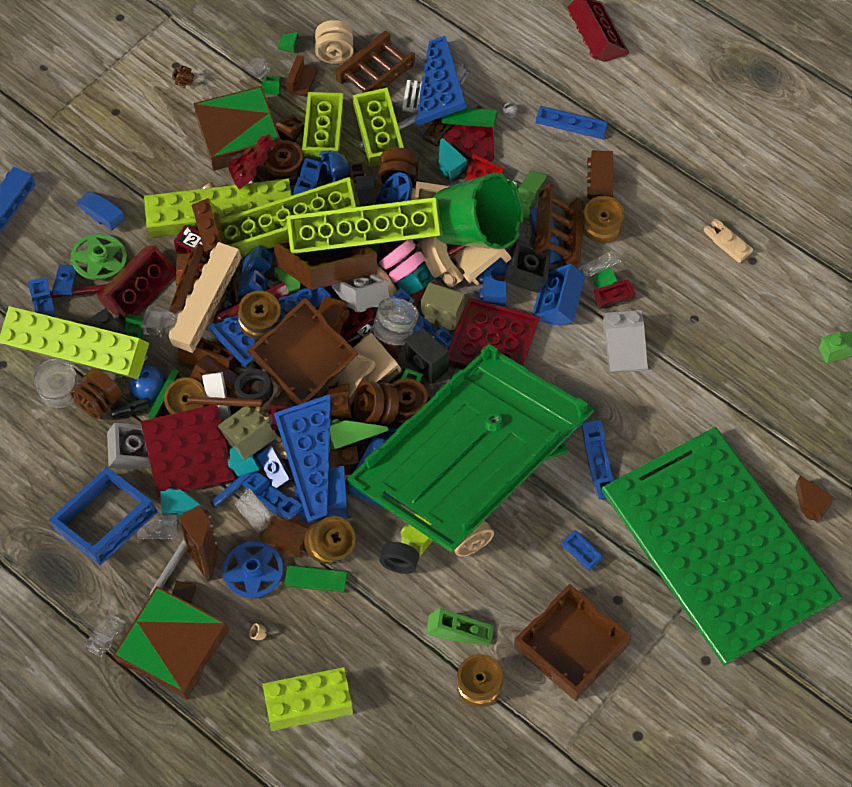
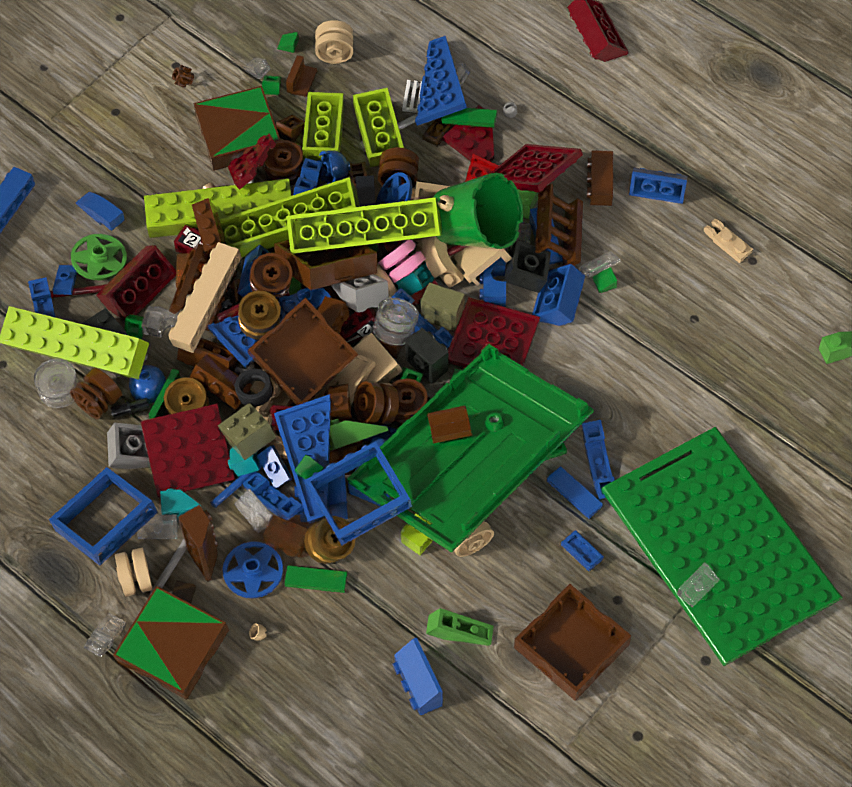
(129, 572): none -> tan wheel
(215, 387): white tile -> none
(225, 401): reddish brown bar -> none
(271, 274): none -> reddish brown wheel
(307, 467): none -> green slope
(307, 699): lime brick -> none
(370, 53): reddish brown fence -> none
(372, 519): none -> blue window
(399, 557): black tyre -> none
(418, 678): none -> slope
(446, 203): none -> tan hinge
(449, 424): none -> reddish brown panel
(451, 162): teal slope -> none
(479, 680): pearl gold wheel -> none
(537, 165): none -> dark red plate
(572, 122): blue tile -> none
(574, 492): none -> blue tile
(603, 219): pearl gold wheel -> none
(614, 294): dark red plate -> none
(625, 341): light grey slope -> none
(658, 185): none -> blue slope
(698, 585): none -> clear slope
(812, 499): reddish brown slope -> none

